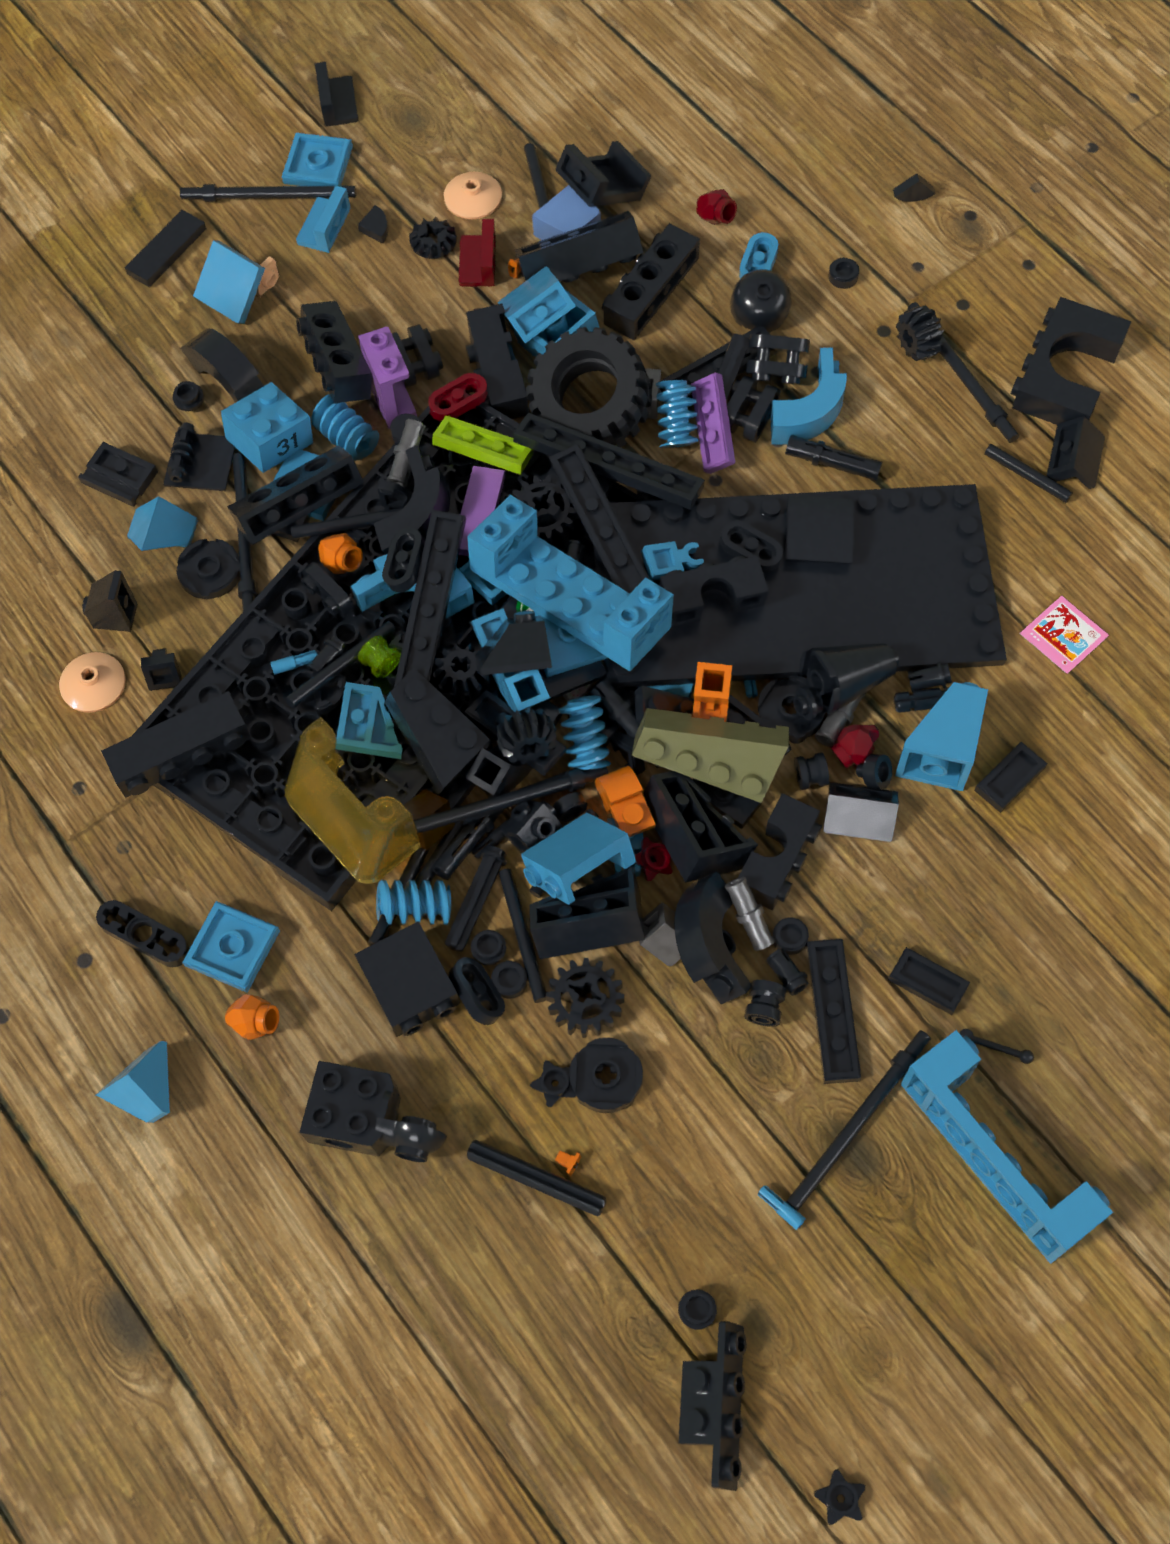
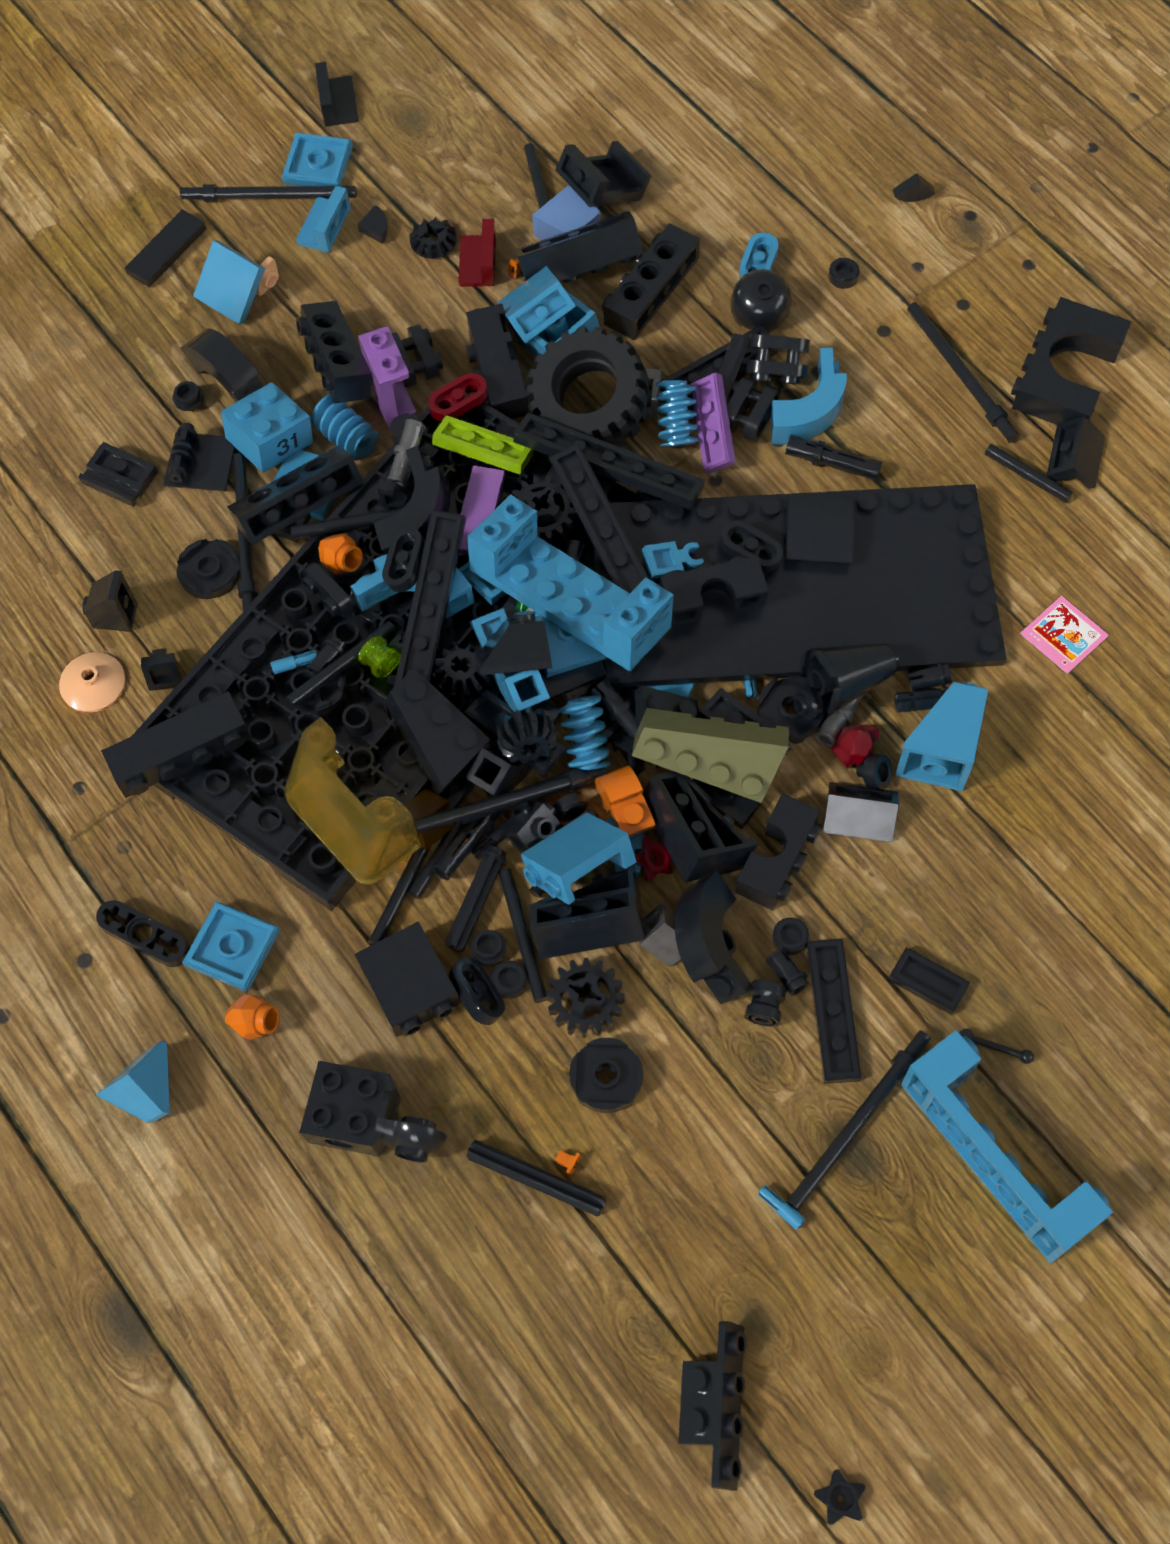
(161, 525): dark azure slope -> none
(366, 723): dark azure wing -> none
(413, 901): dark azure piece -> none
(472, 195): light nougat dish -> none
(544, 1083): black plate -> none
(697, 1309): black plate -> none
(712, 690): orange brick -> none
(716, 207): dark red rock -> none
(749, 913): flat silver pin -> none
(811, 771): black wheel -> none
(920, 333): black gear -> none
(1010, 777): black tile -> none

